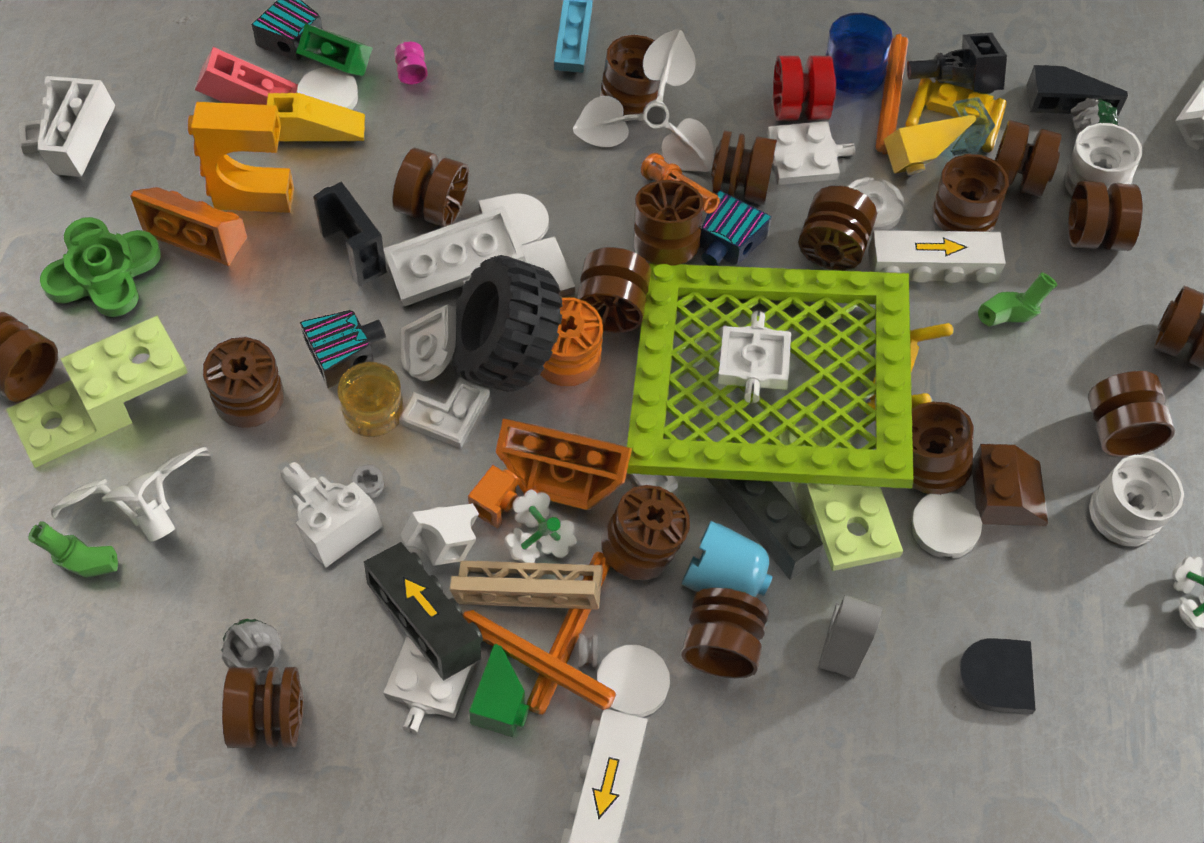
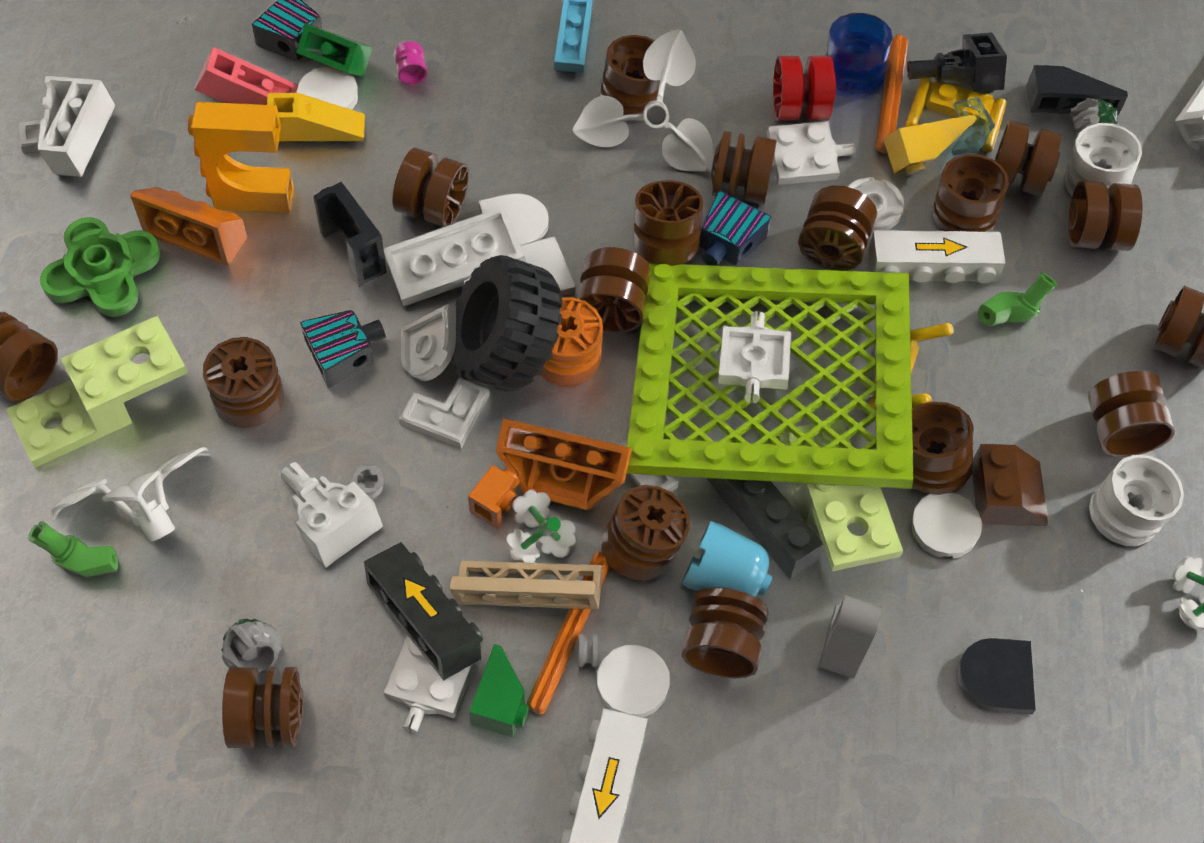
(370, 399): clear yellow wheel -> none
(442, 532): white brick -> none
(543, 662): orange axle -> none
(673, 172): orange pin -> none

